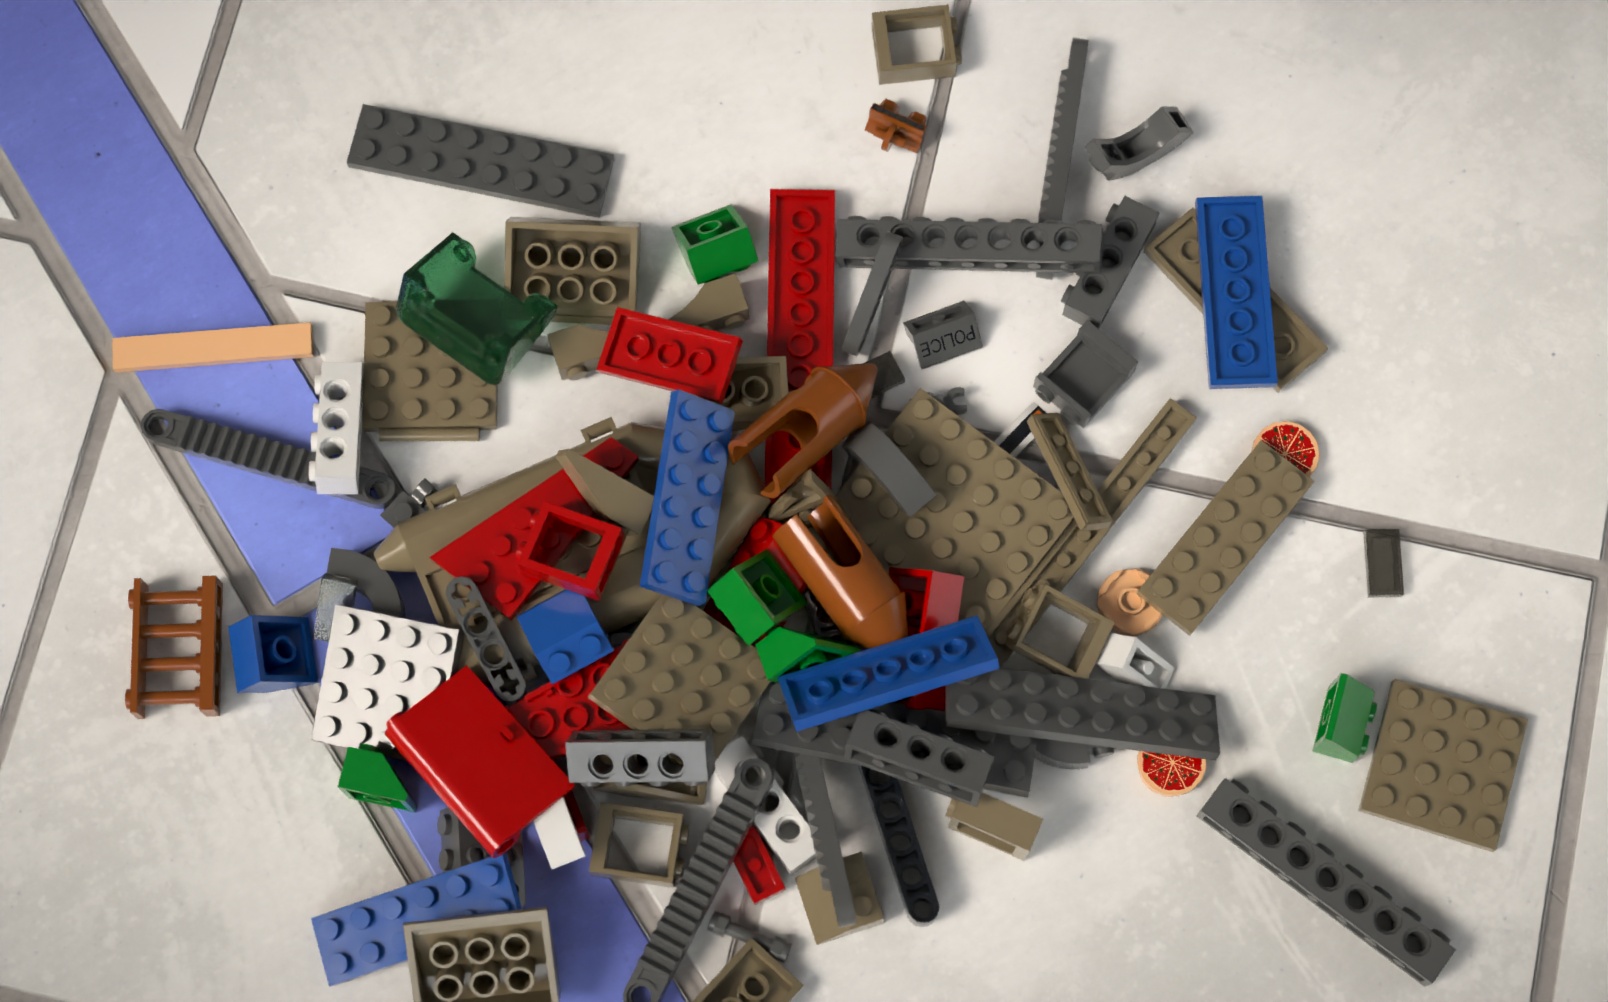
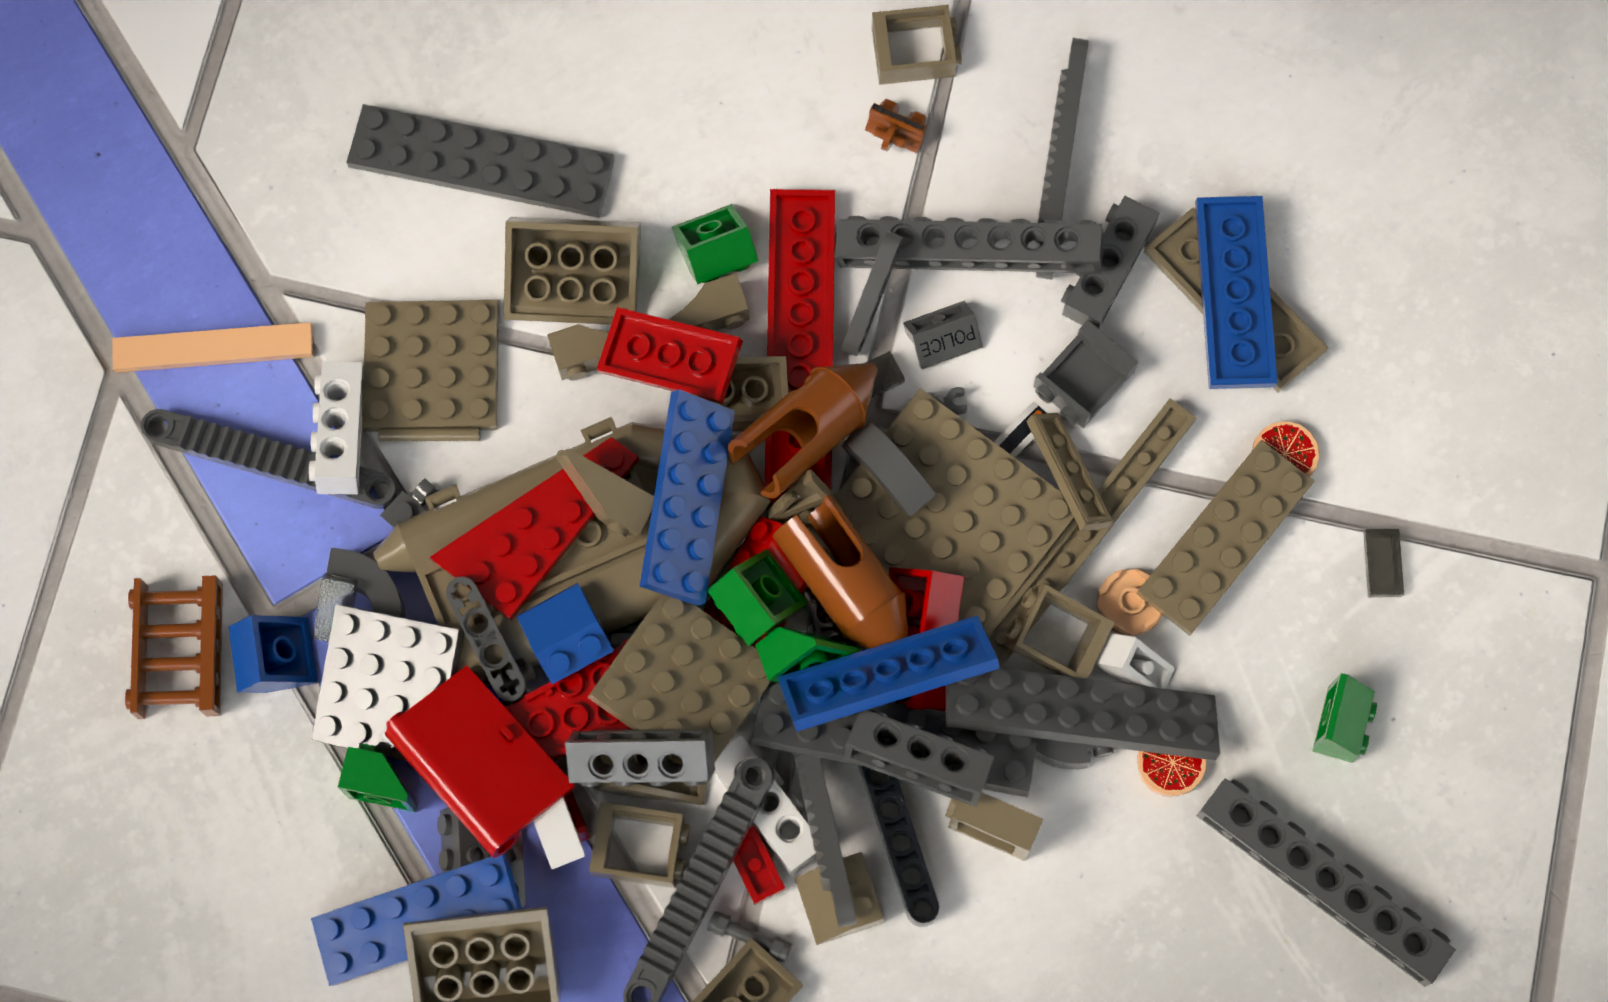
(470, 313): clear green windscreen -> none
(601, 566): red window -> none
(1140, 146): dark grey arch -> none
(1443, 765): dark tan plate -> none

